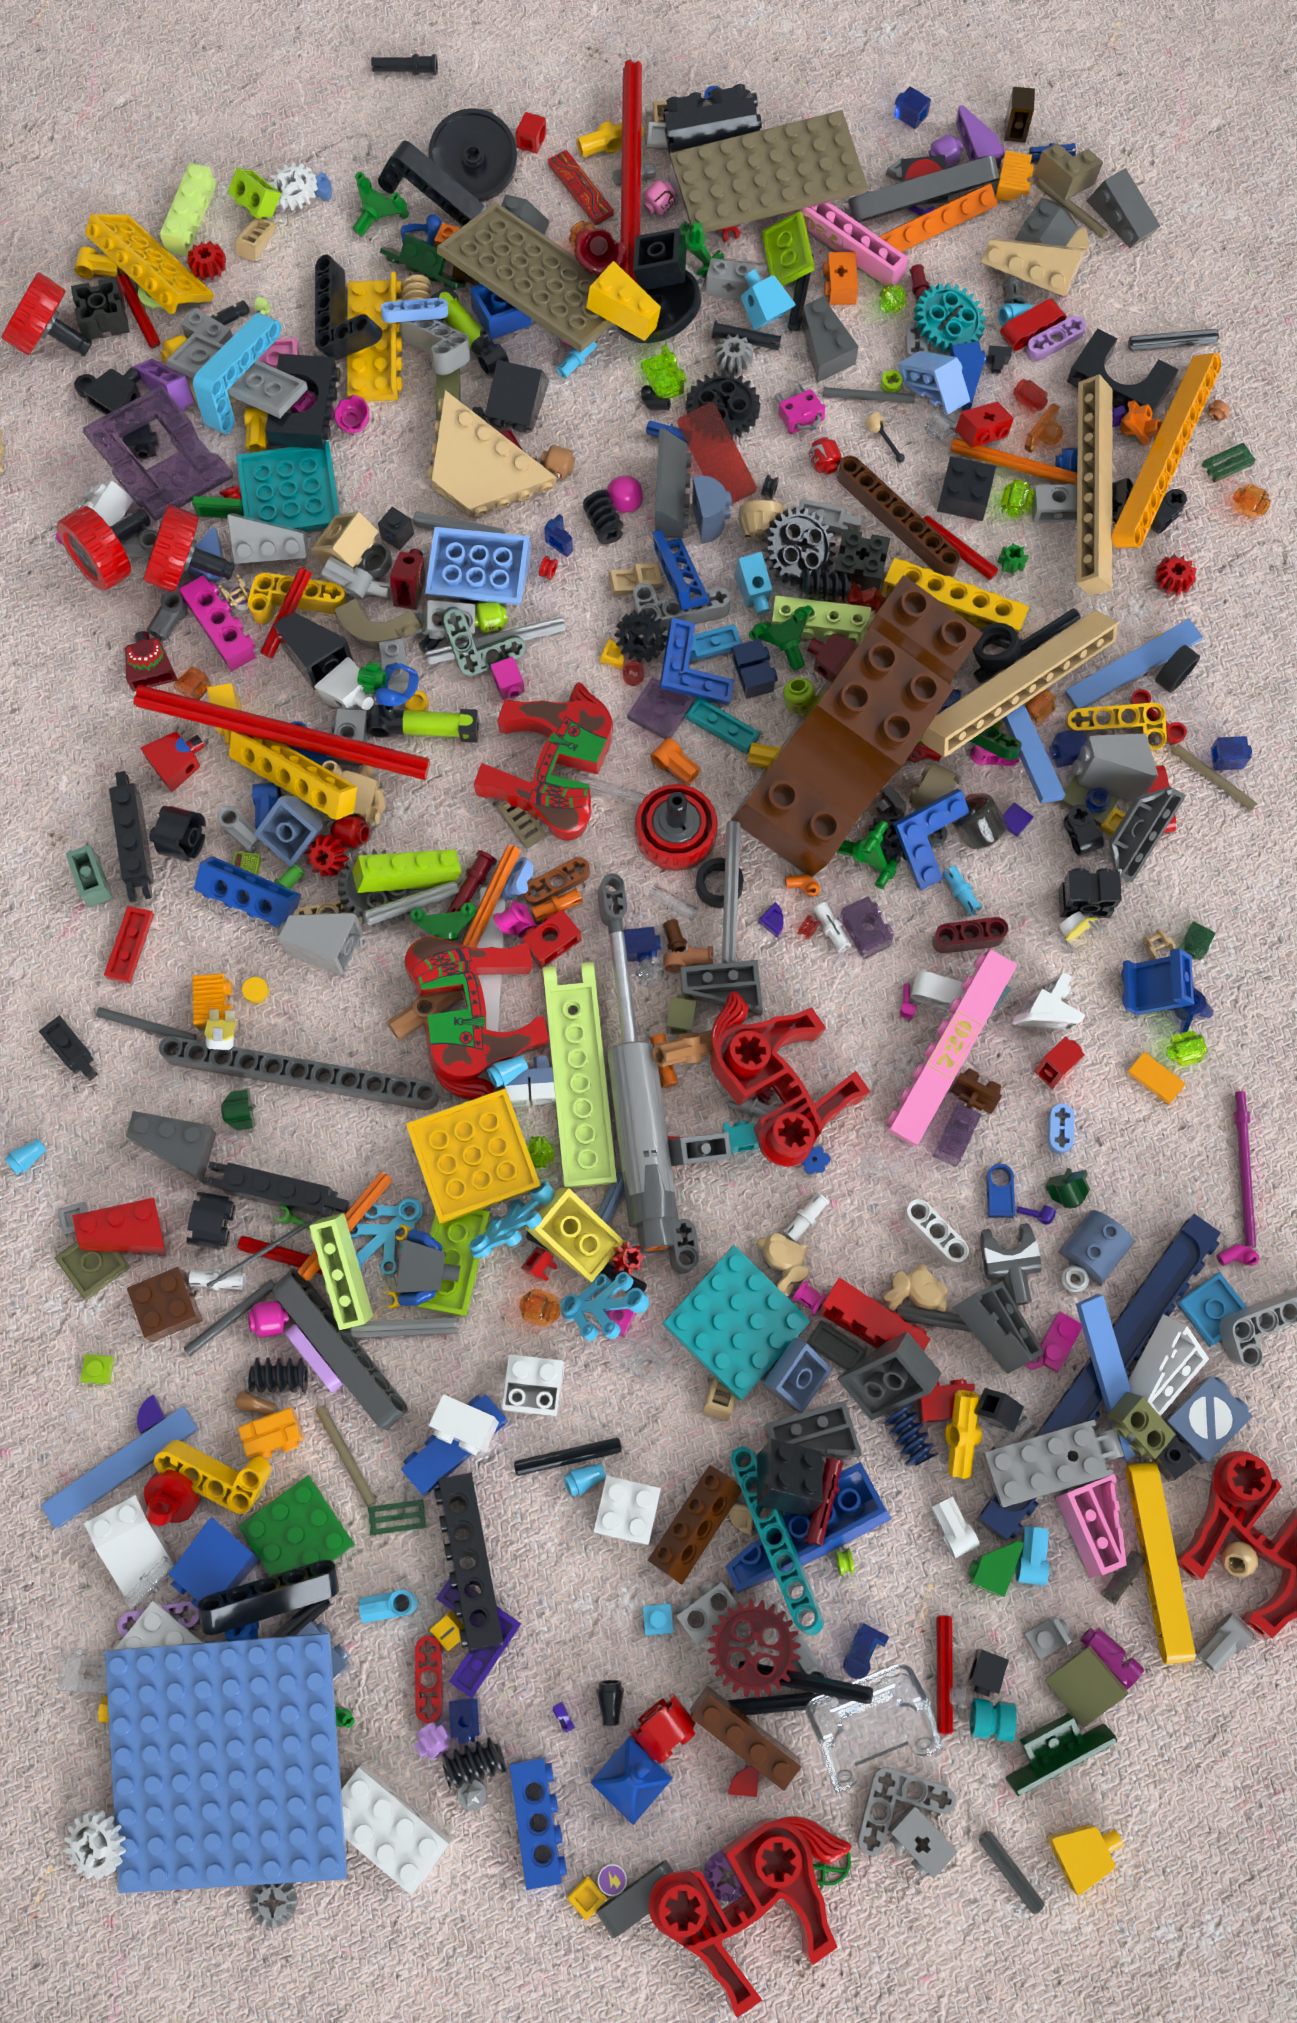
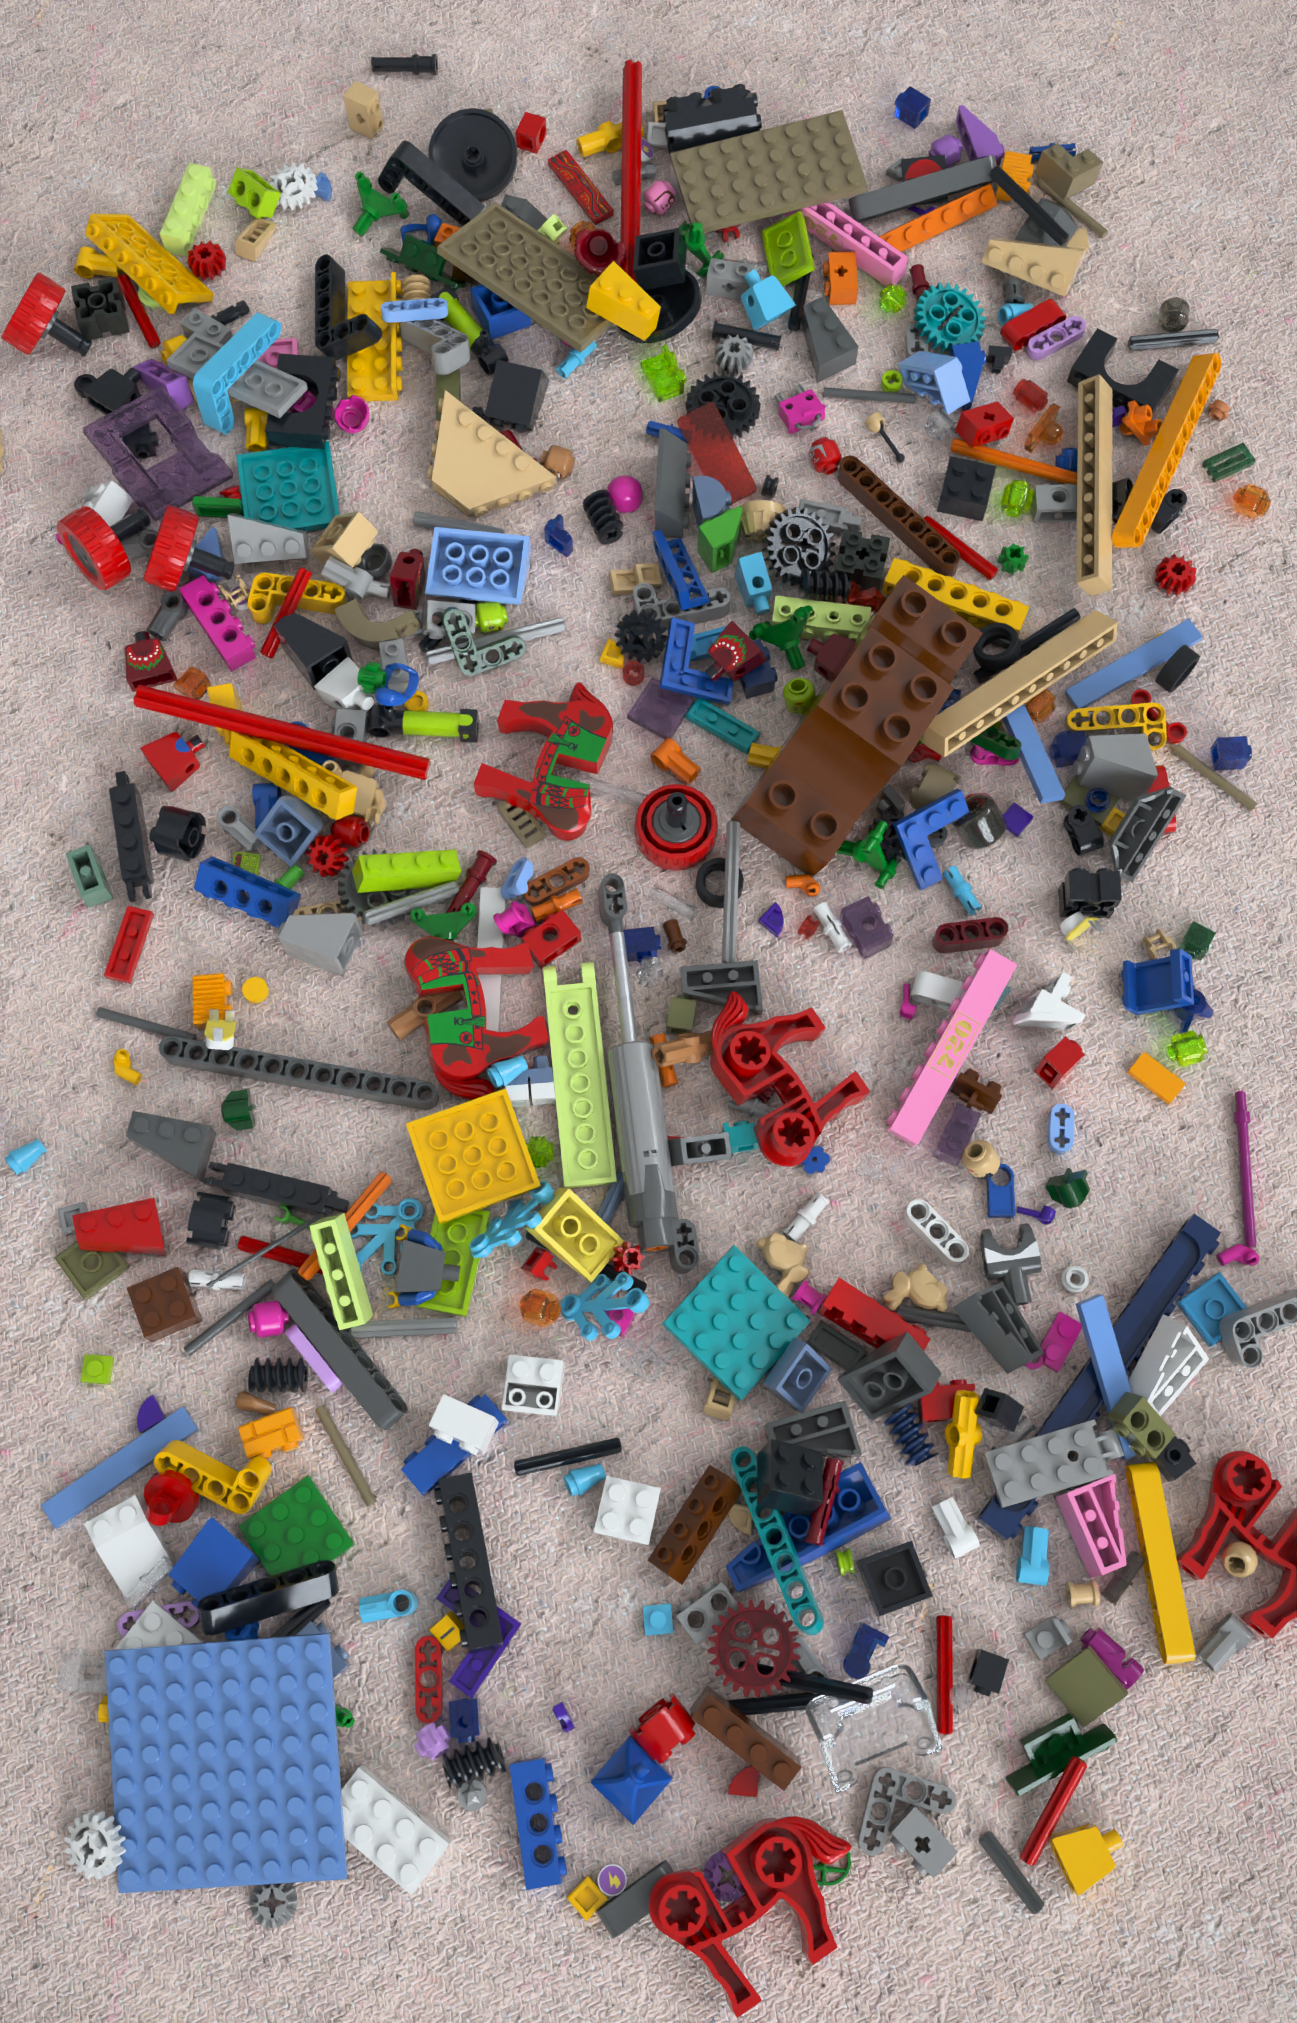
(68, 1047): black hinge -> none
(123, 1068): none -> yellow arm
(262, 305): yellowish green hand -> none
(363, 109): none -> tan brick
(380, 1508): clear green tile -> none
(395, 528): black brick -> none
(491, 896): orange axle -> none
(507, 678): dark pink brick -> none
(548, 567): red bush -> none
(553, 229): none -> yellowish green leg
(610, 1701): black cone -> none
(646, 151): none -> tile
(652, 401): black arm -> none
(694, 956): nougat connector -> none
(719, 539): none -> bright green slope
(733, 654): none -> dark red torso
(894, 1578): none -> black brick
(981, 1159): none -> tan head
(993, 1720): teal wheel -> none
(995, 1569): green slope -> none
(1019, 114): dark brown brick -> none
(1030, 206): none -> black axle
(1053, 1811): none -> red axle
(1082, 1593): none -> tan bush
(1097, 1245): sand blue brick -> none
(1124, 208): dark grey wedge -> none
(1174, 315): none -> clear smoke head
(1208, 1418): sand blue brick -> none

